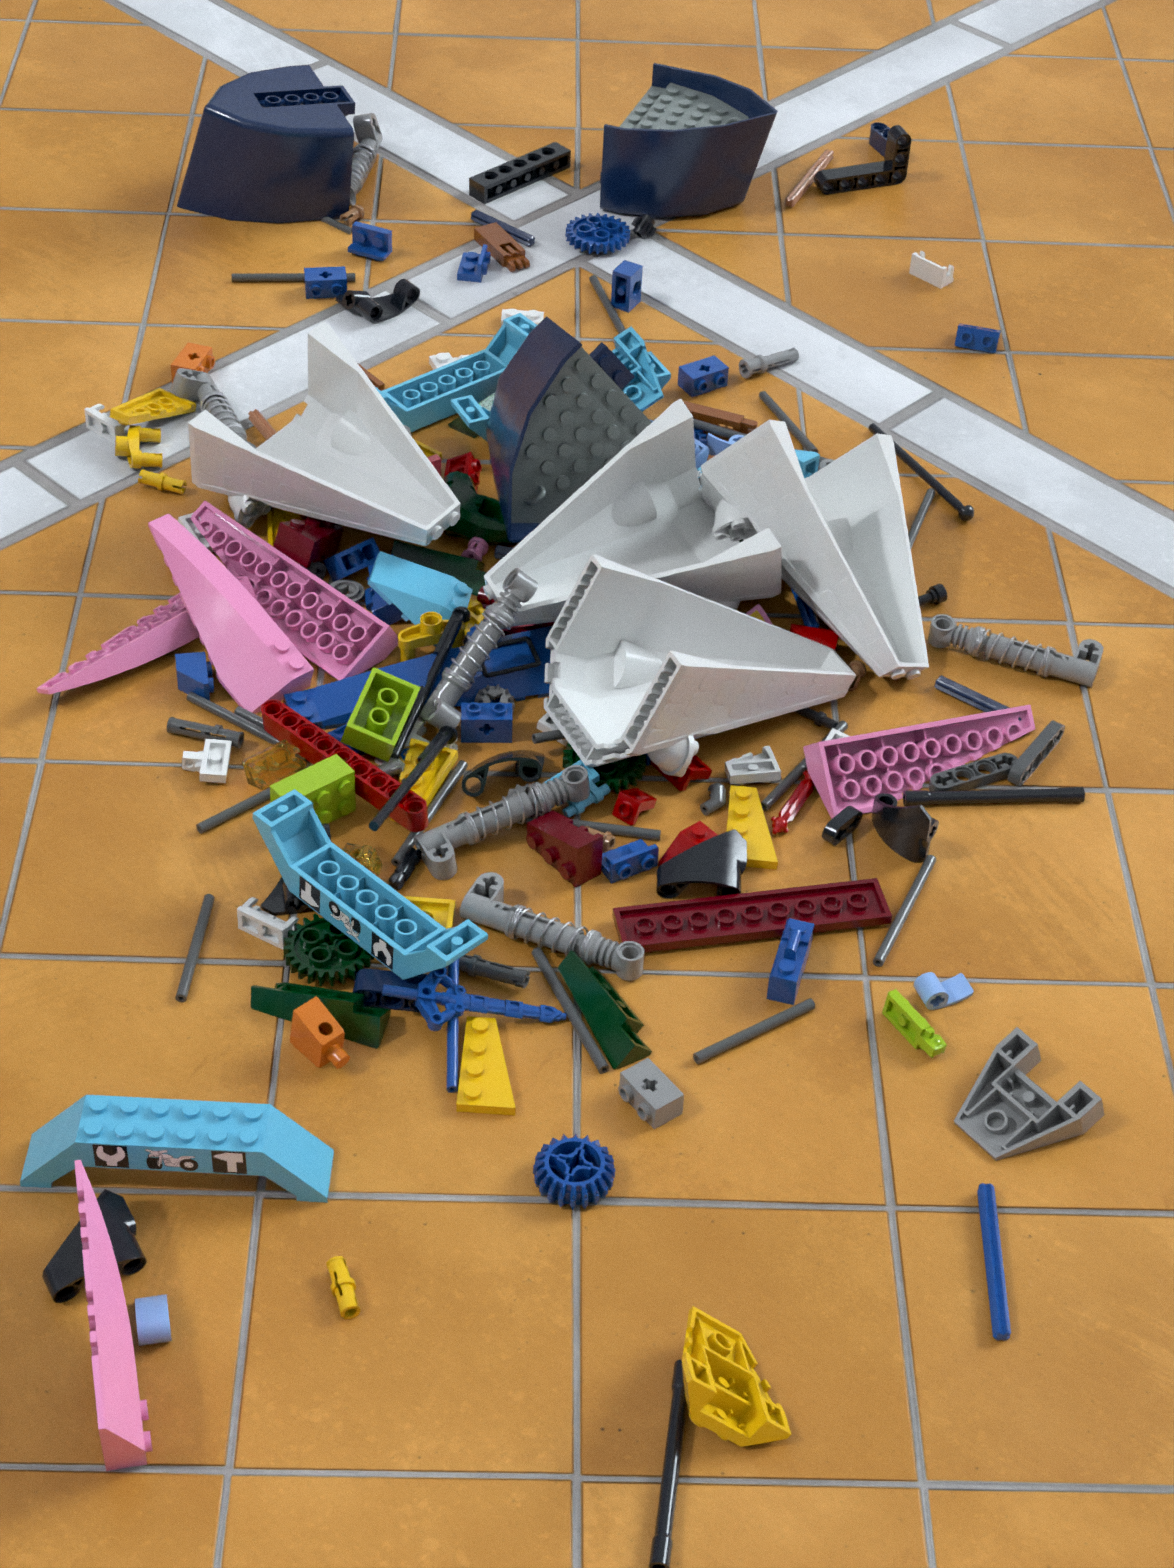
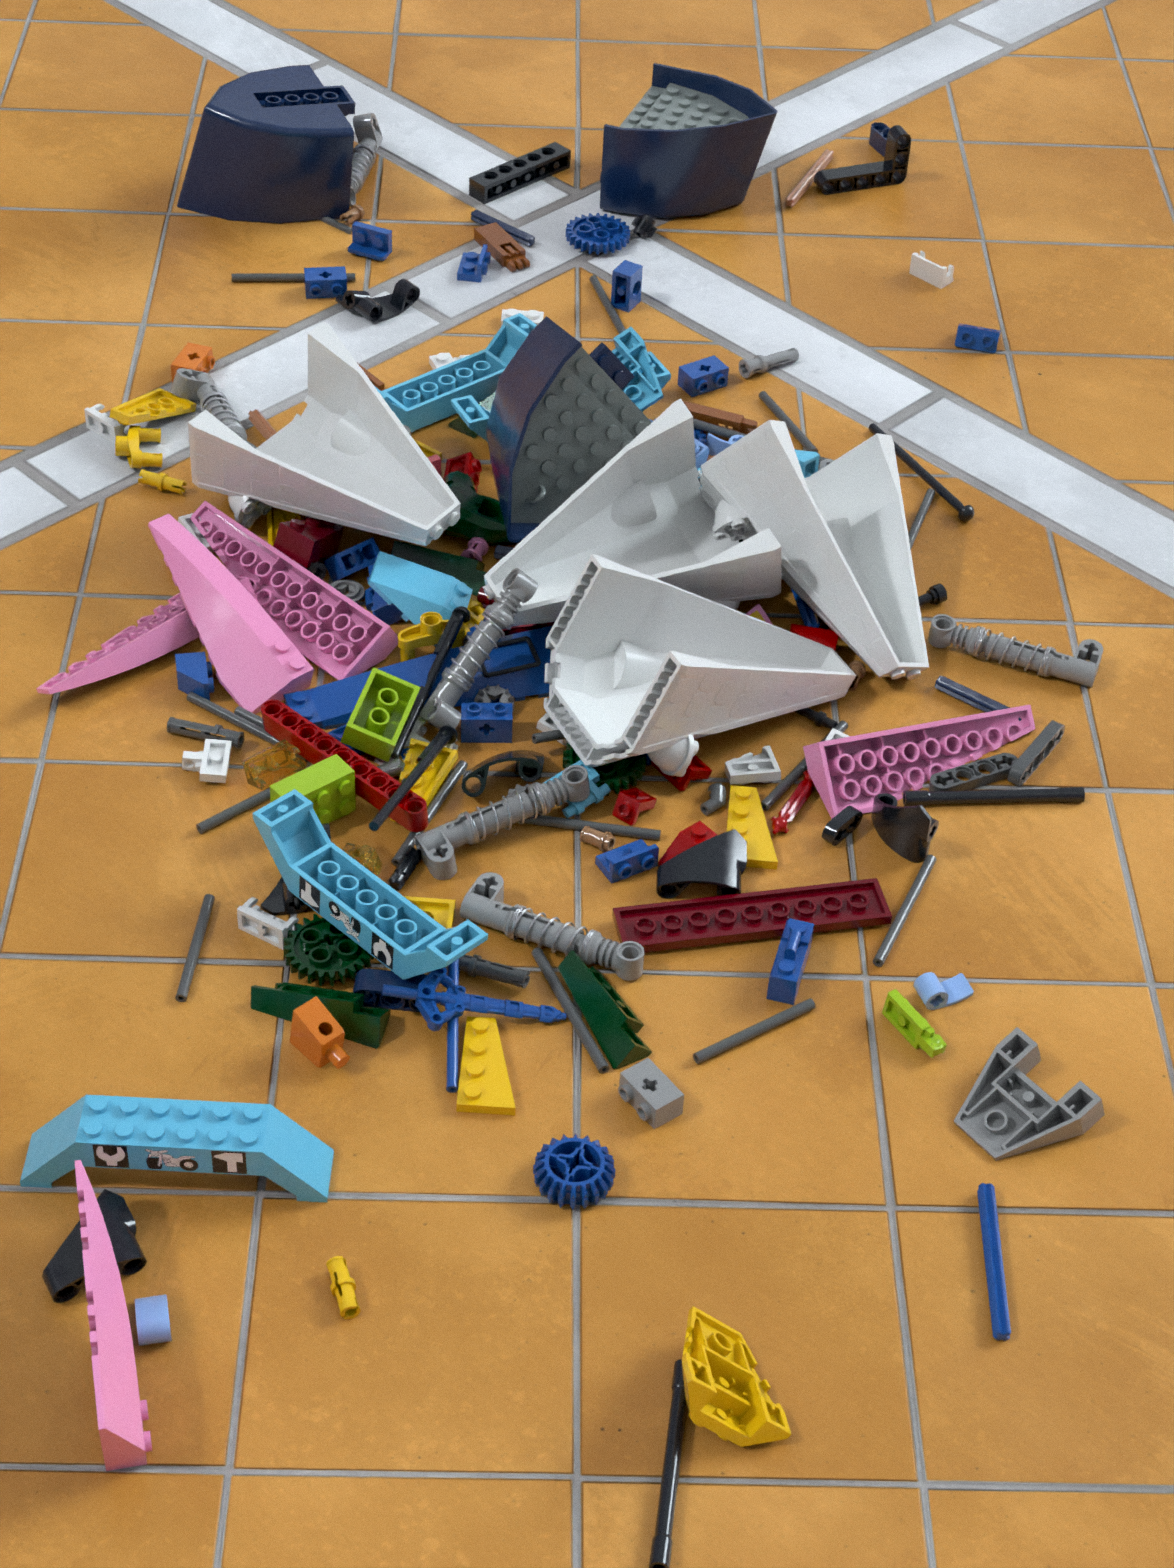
(566, 847): dark red wedge -> none

